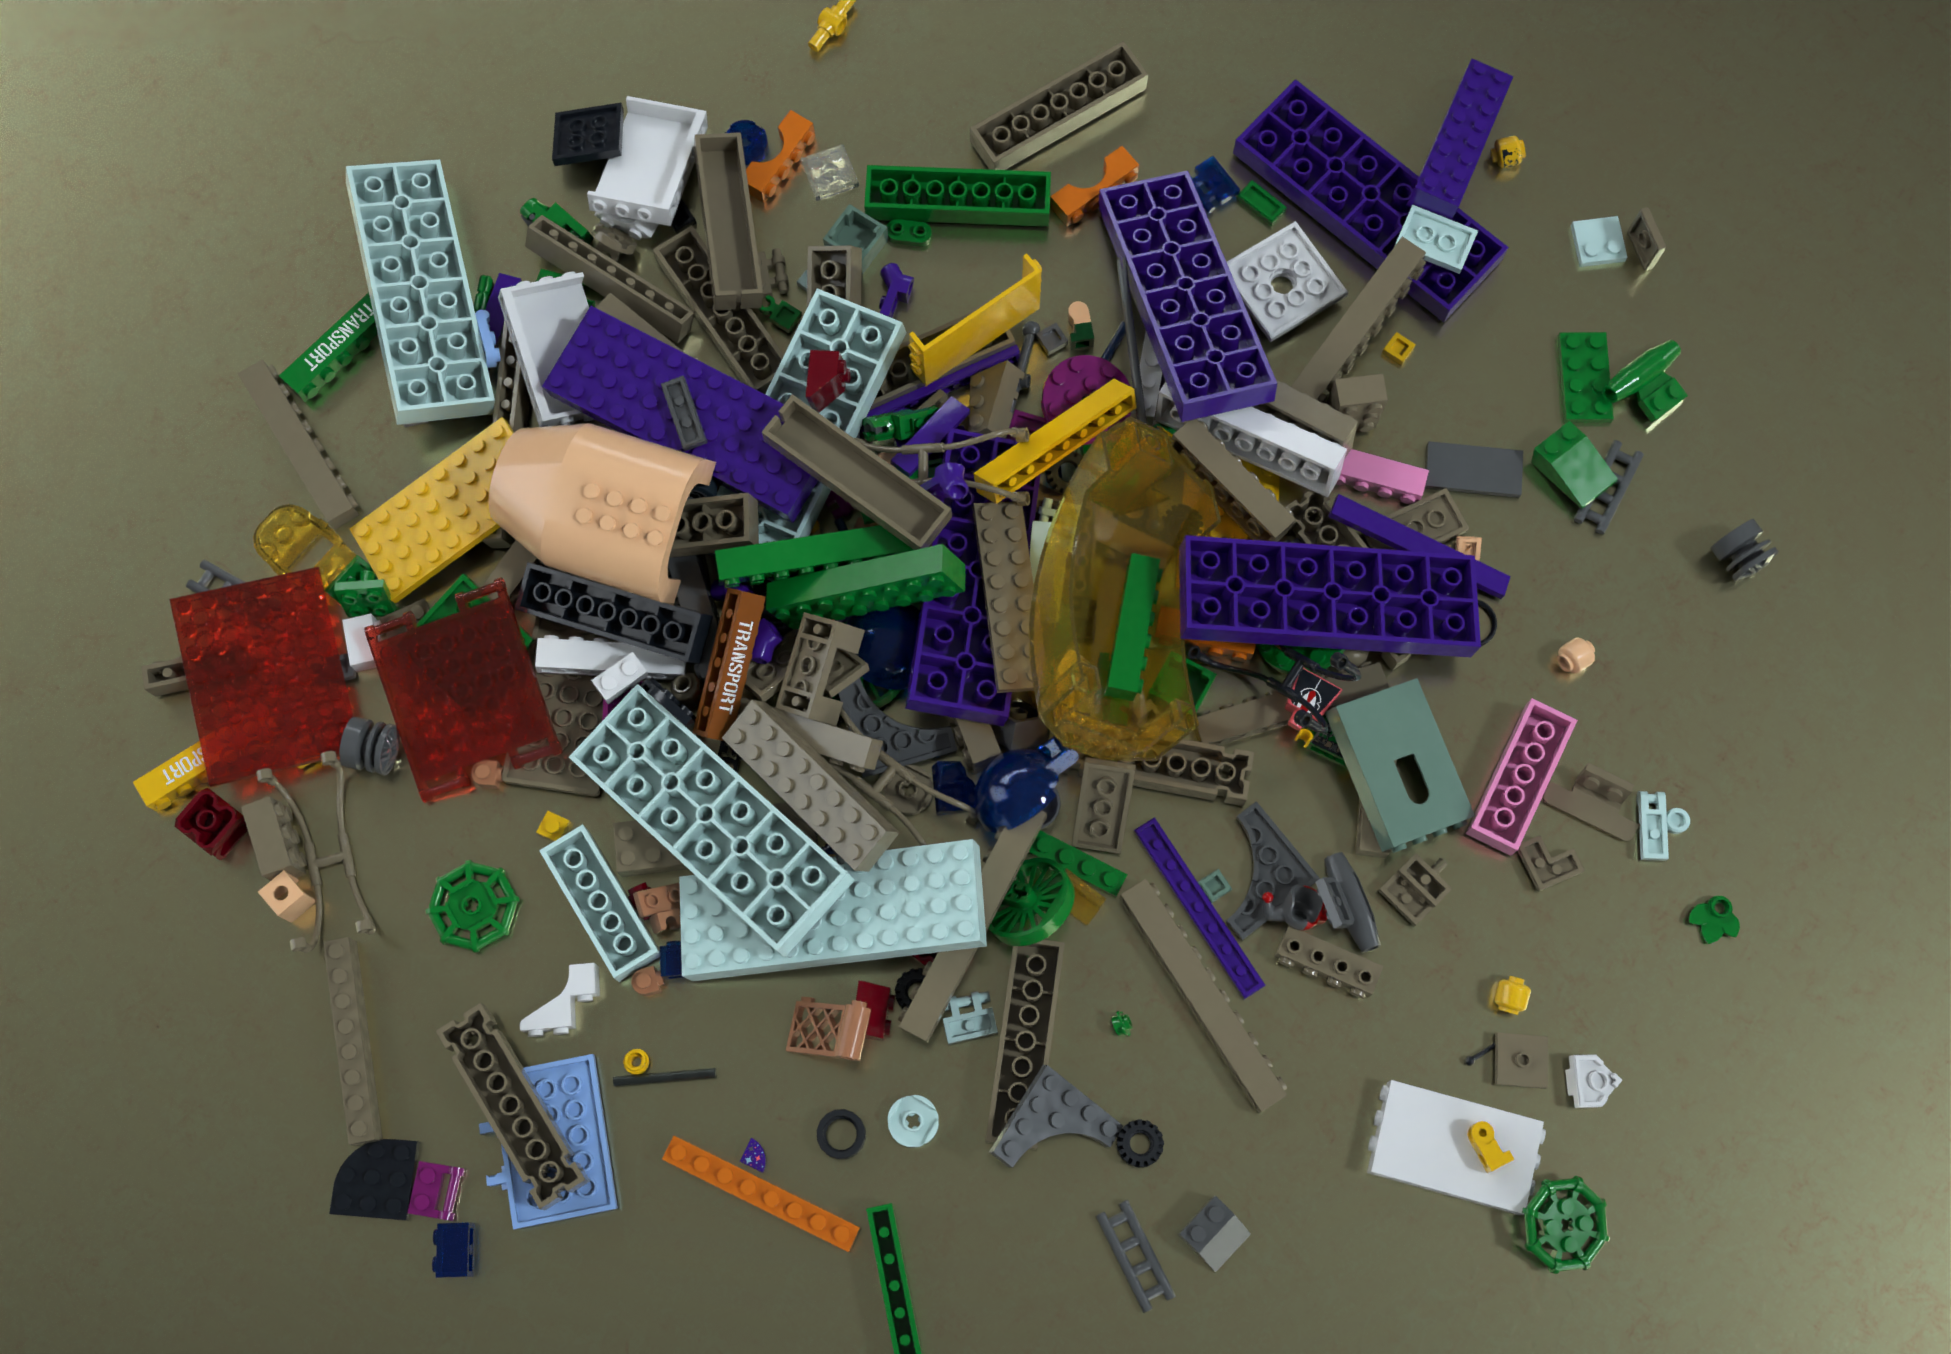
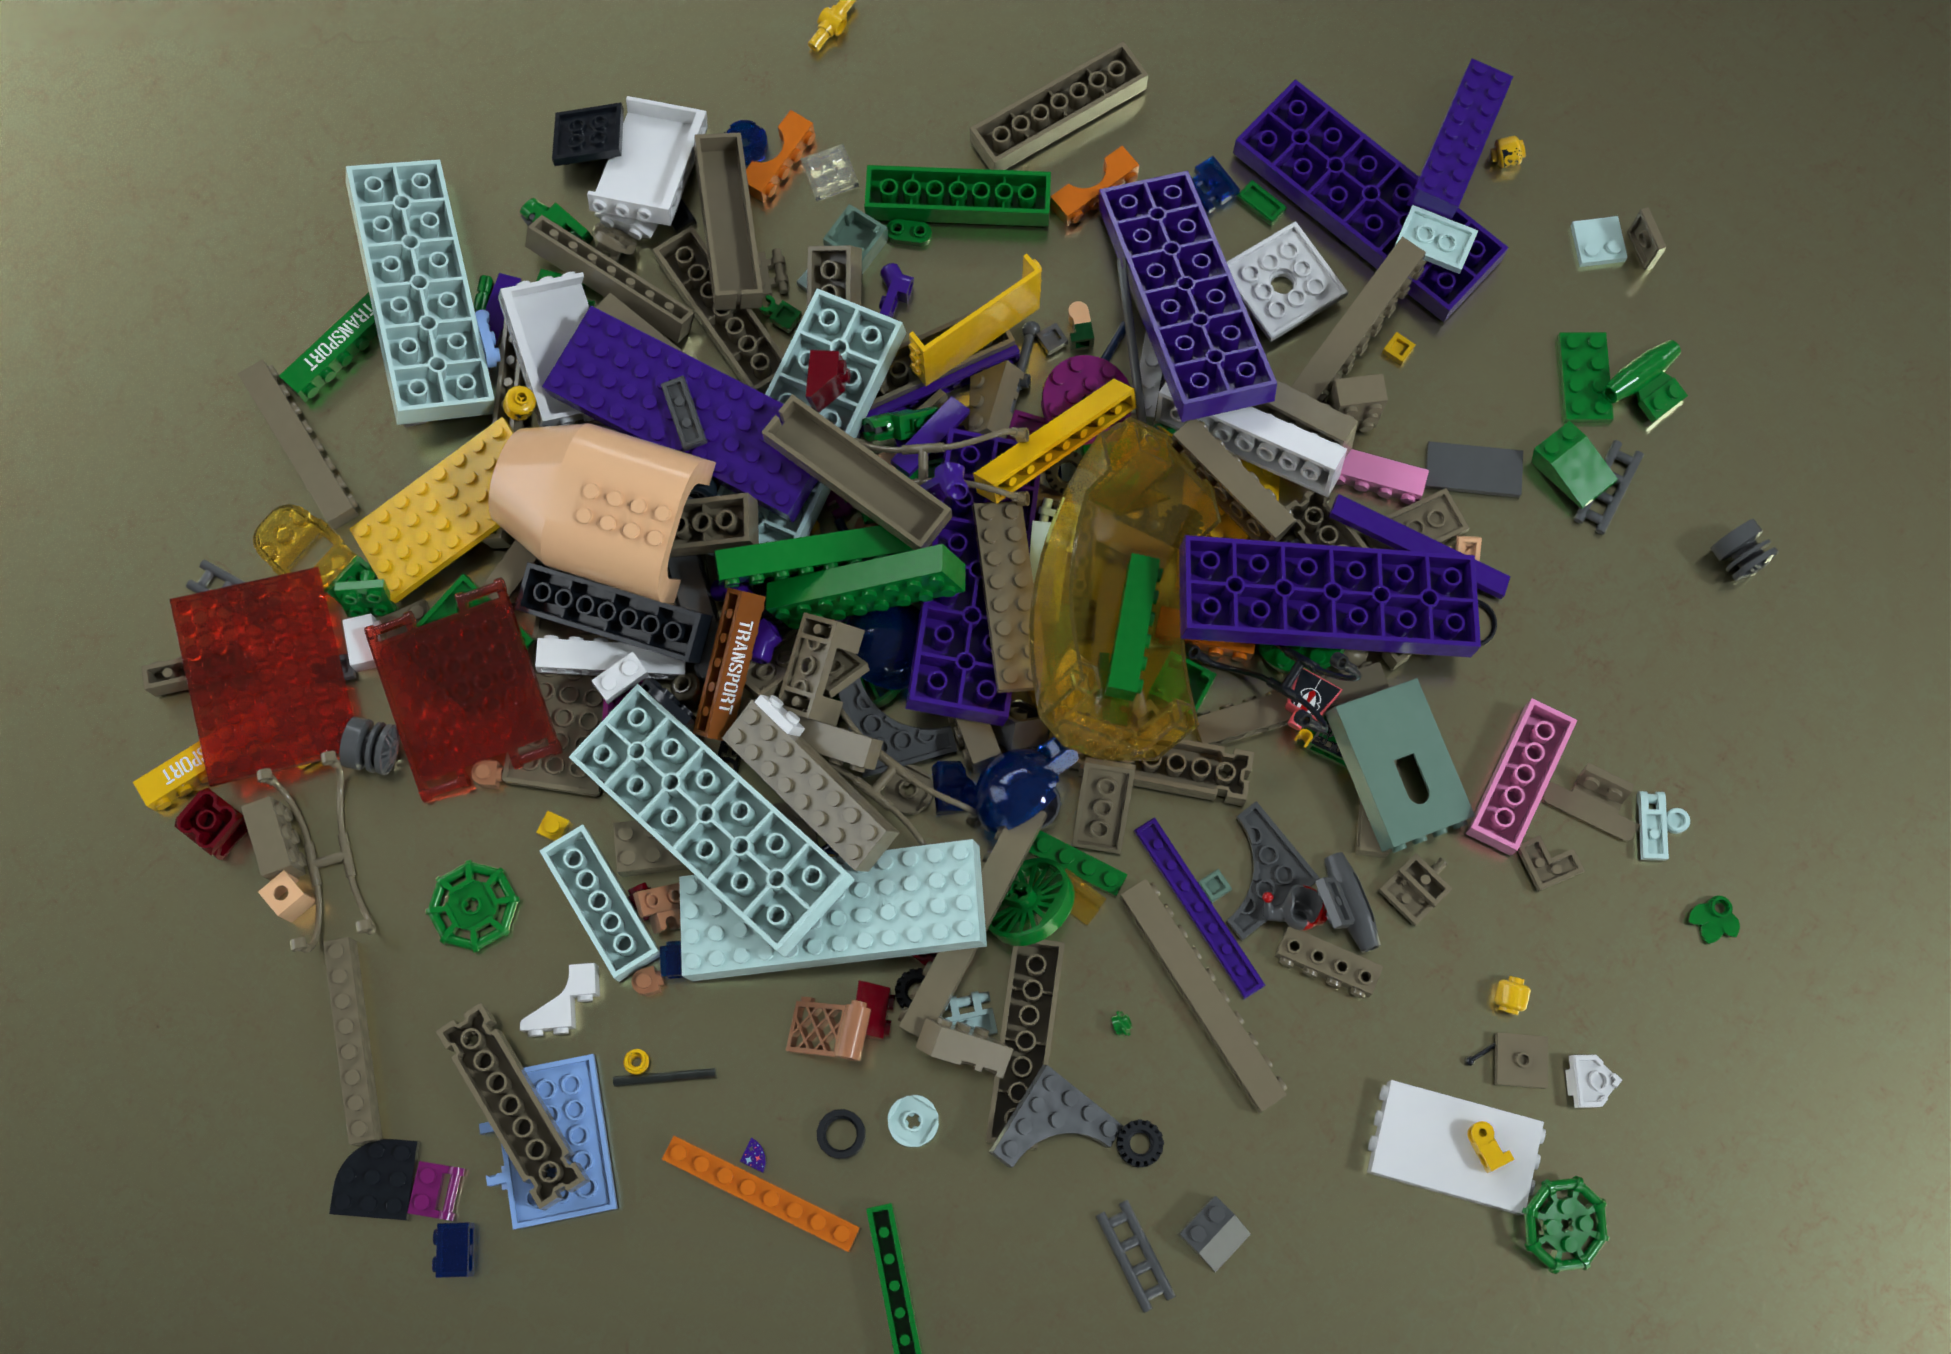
(519, 403): none -> yellow head
(784, 719): none -> white plate
(964, 1045): none -> dark tan wedge
(1576, 655): light nougat head -> none

